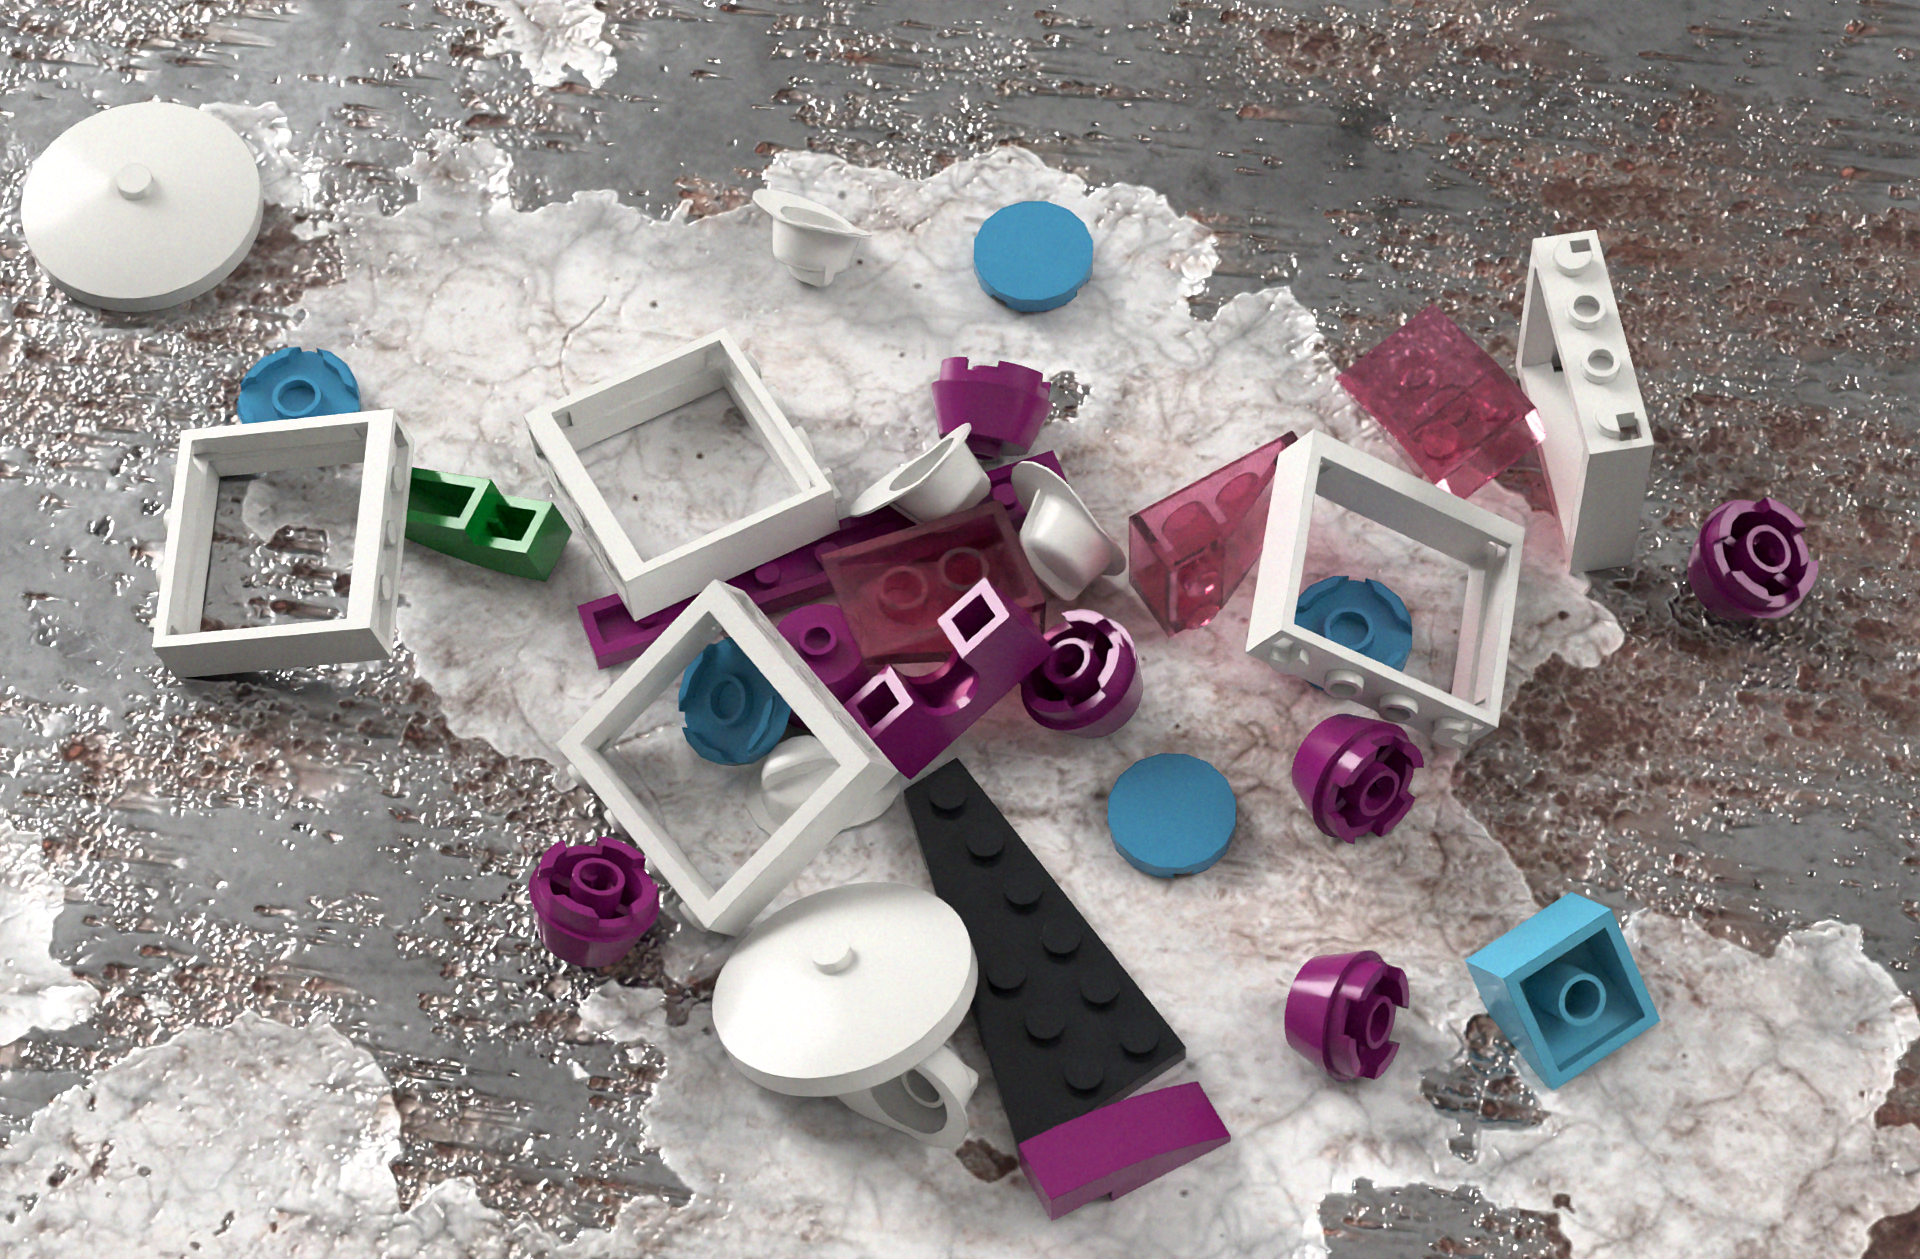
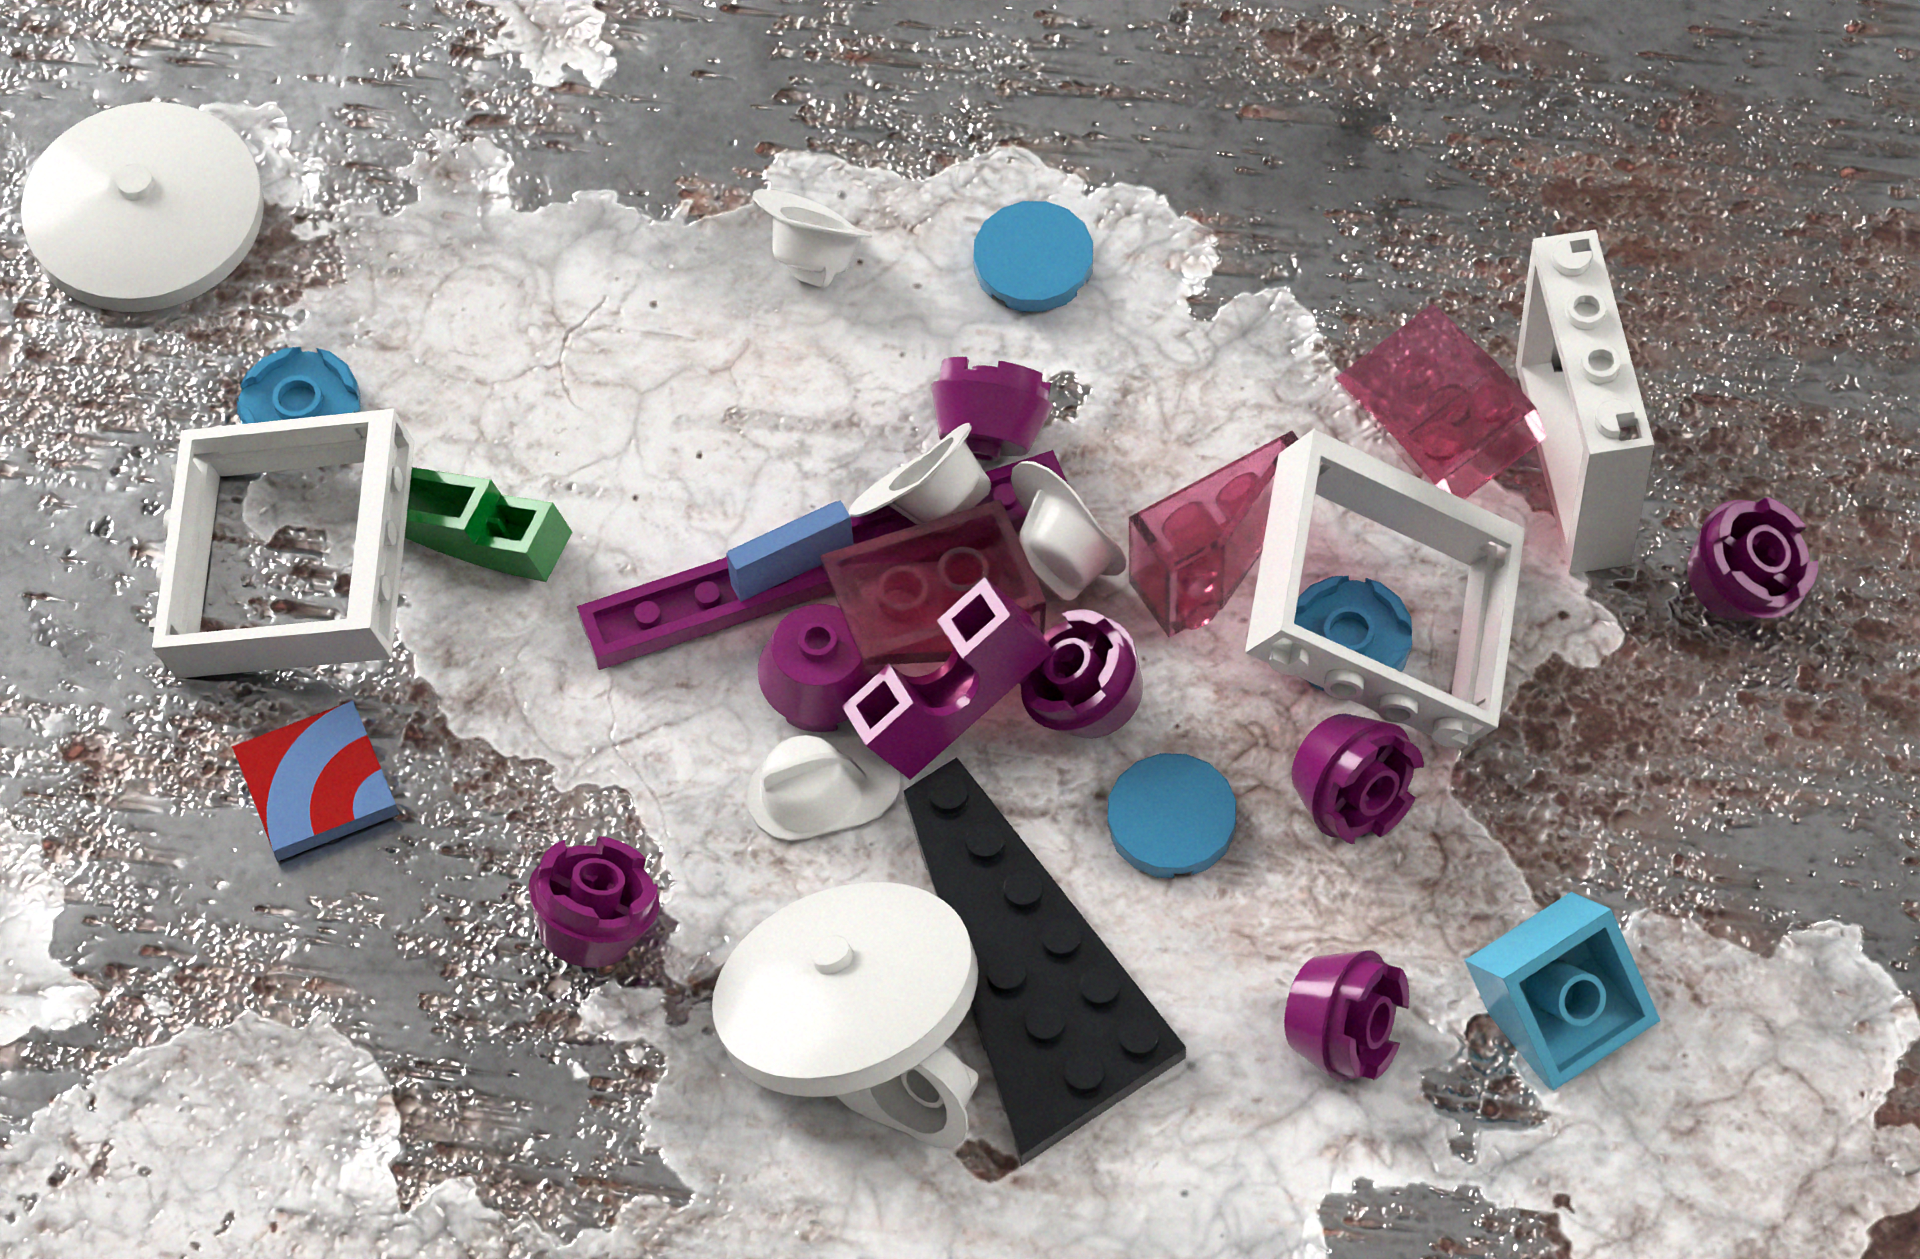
(315, 780): none -> tile
(650, 391): white window -> none
(730, 706): dark azure tile -> none
(788, 550): none -> medium blue tile
(793, 846): white window -> none
(1120, 1147): magenta slope -> none

